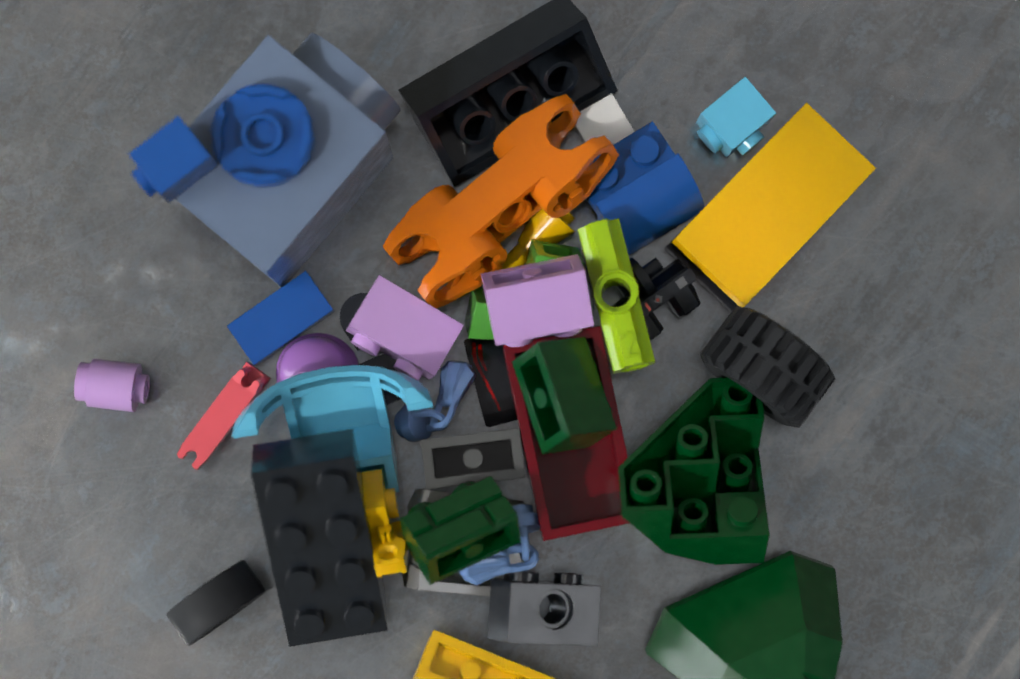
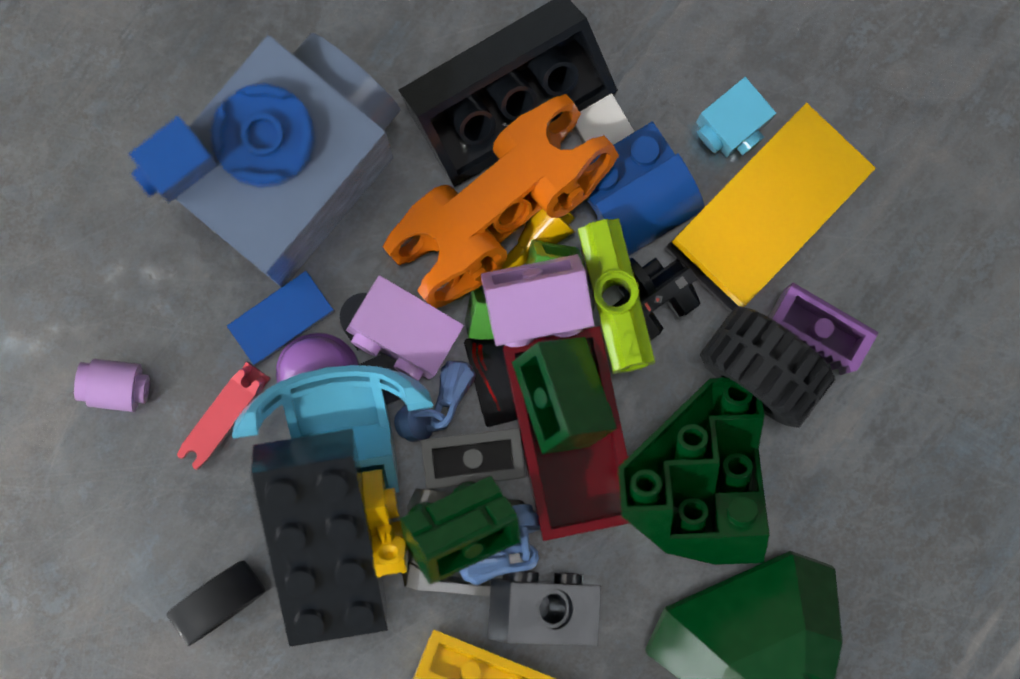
(826, 329): none -> medium lavender brick

